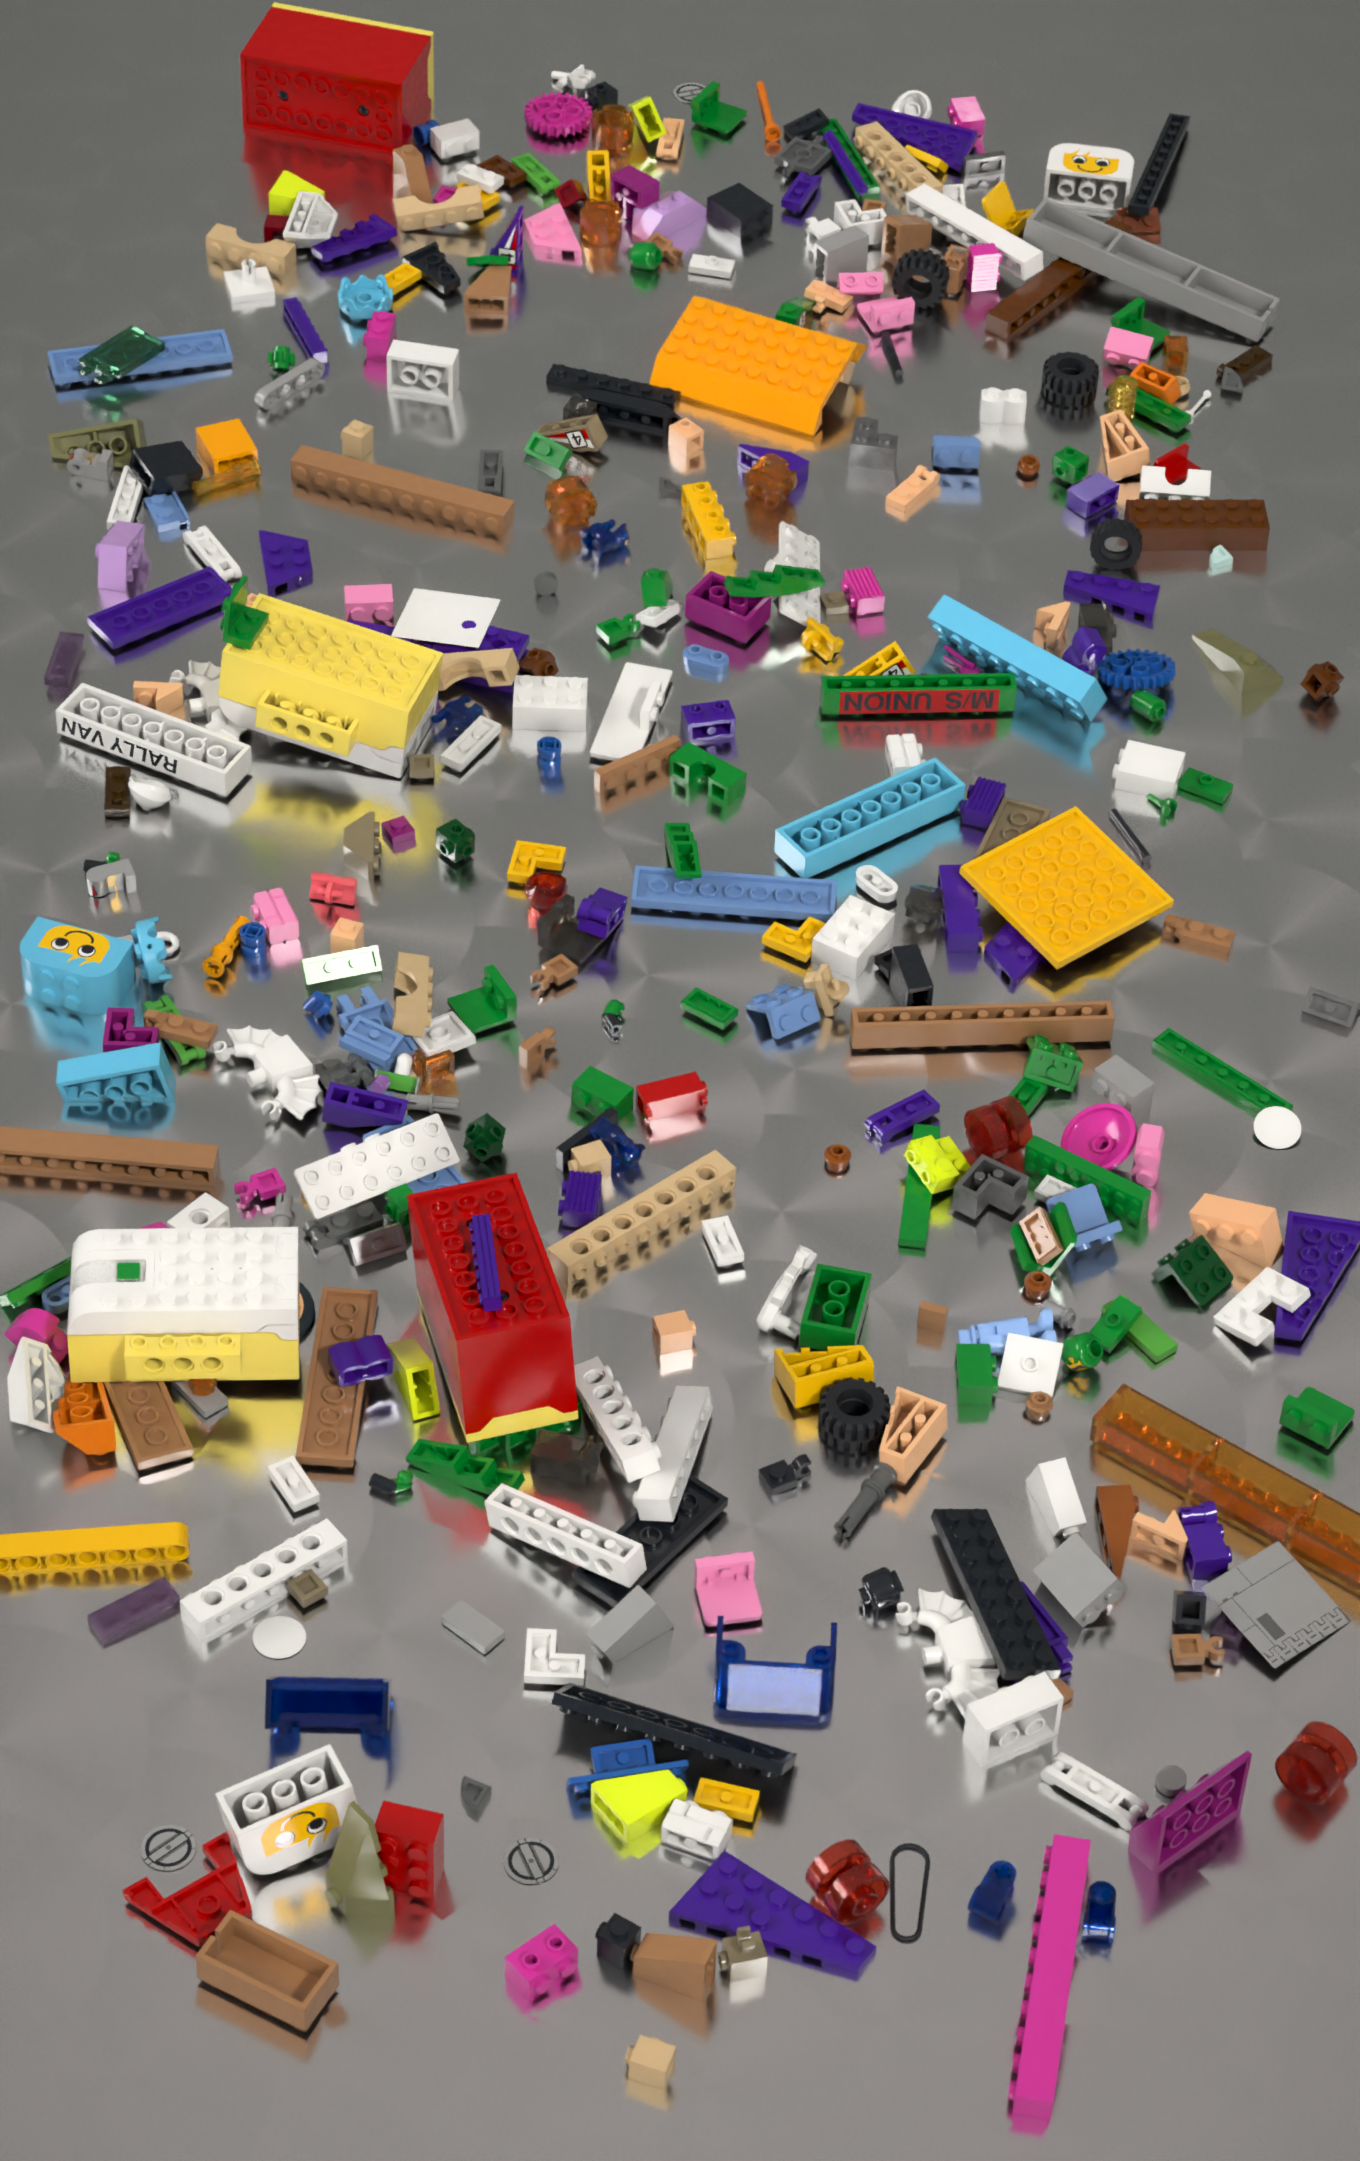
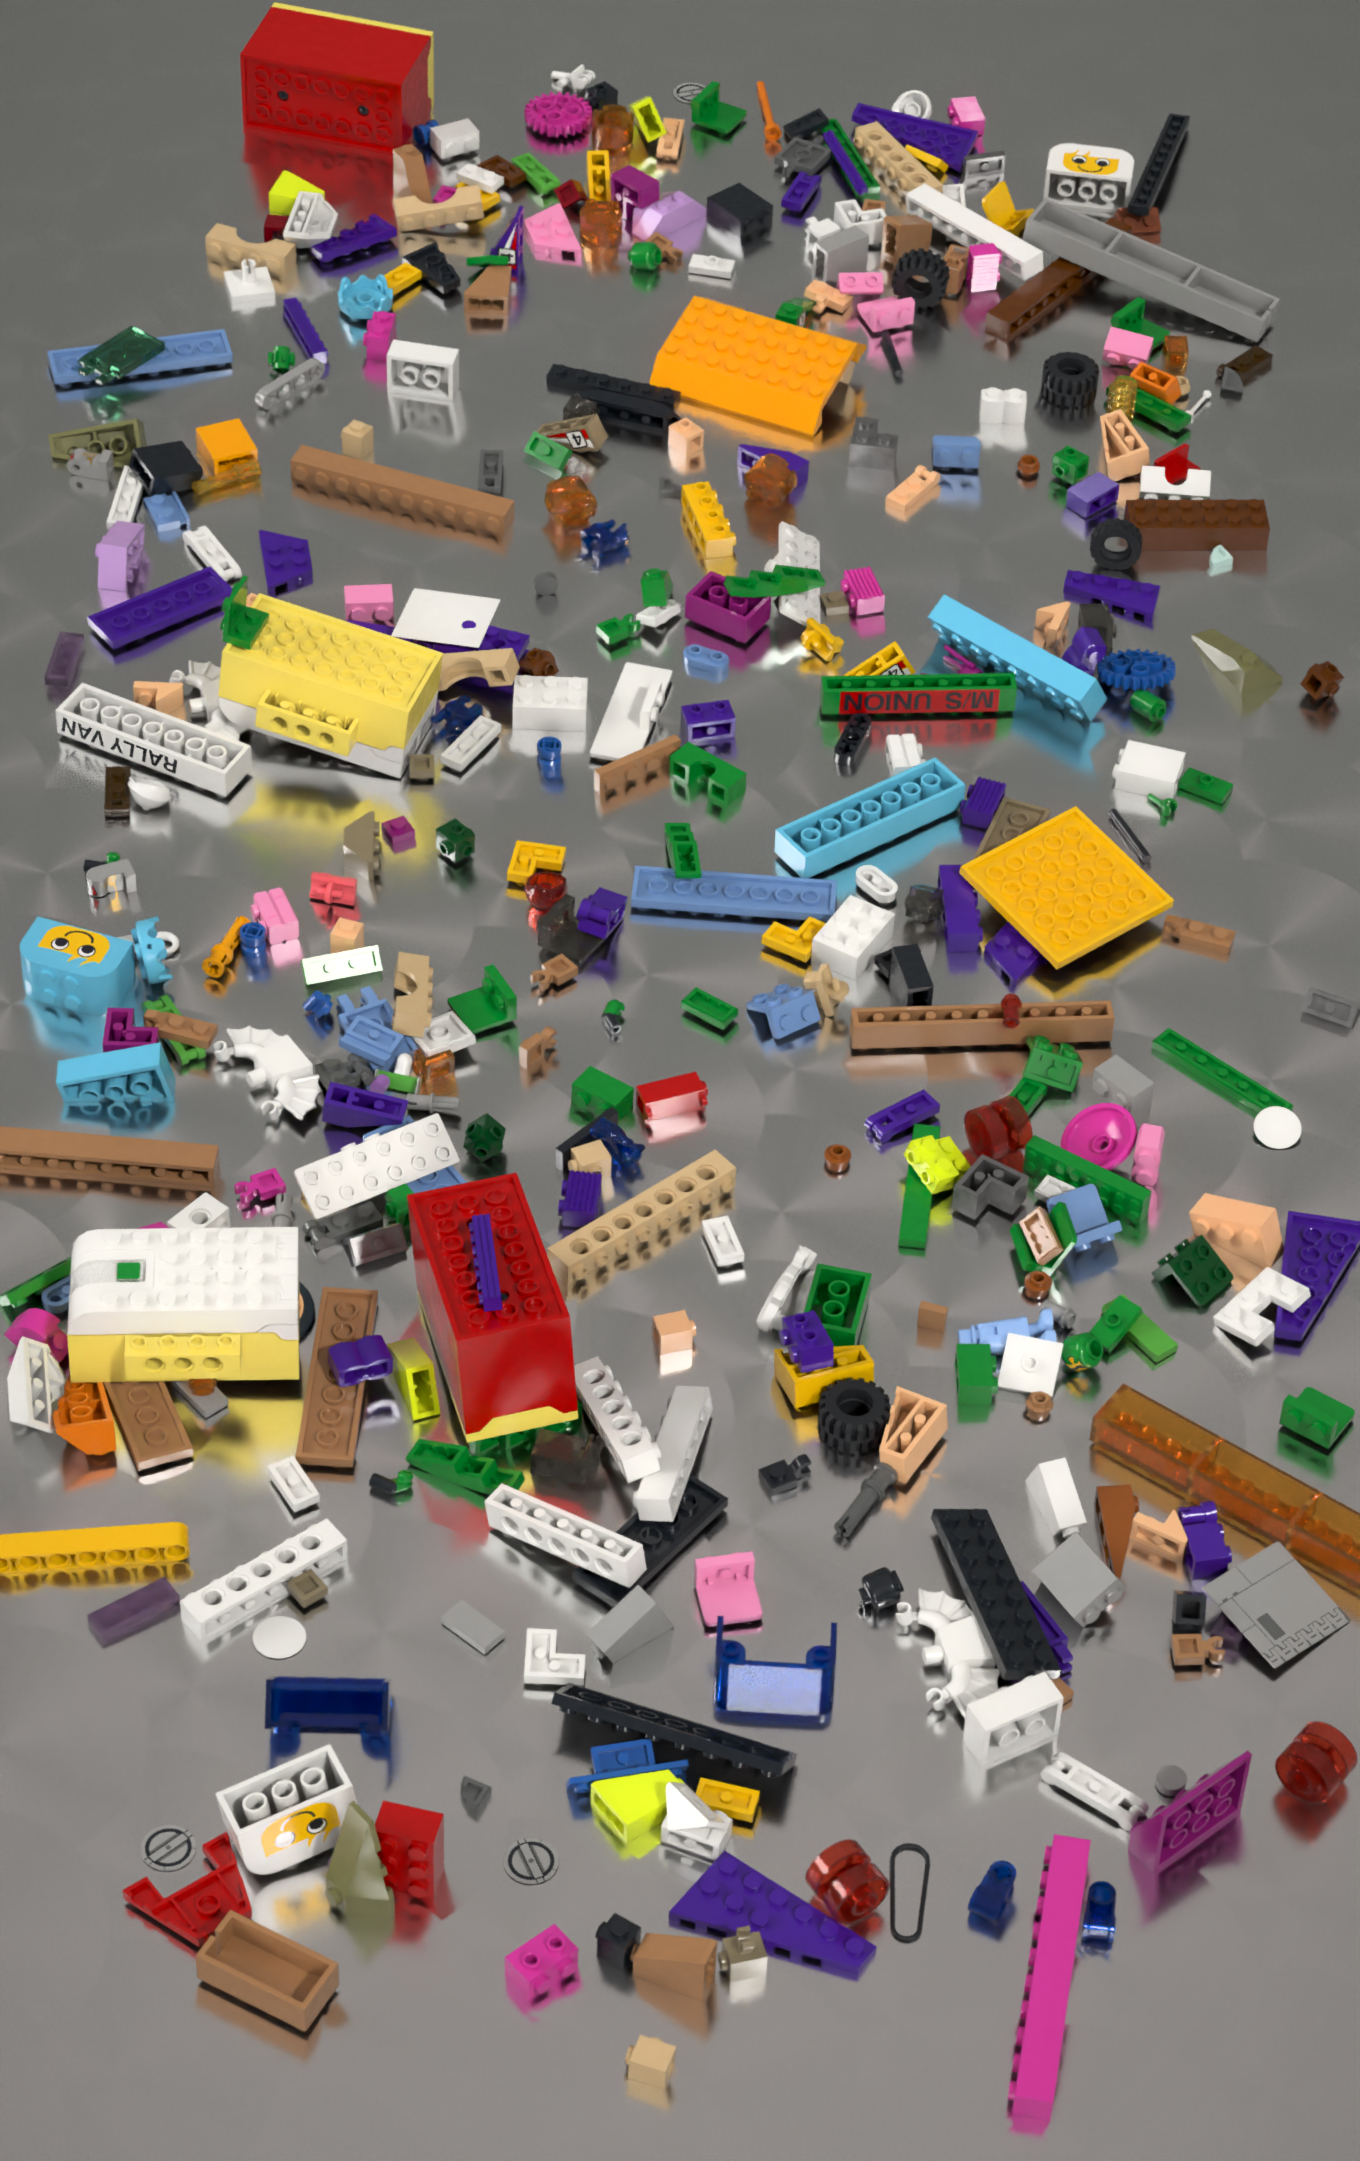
(687, 1810): none -> white slope
(807, 1341): none -> dark purple brick
(853, 747): none -> black beam
(1011, 1006): none -> clear red pin

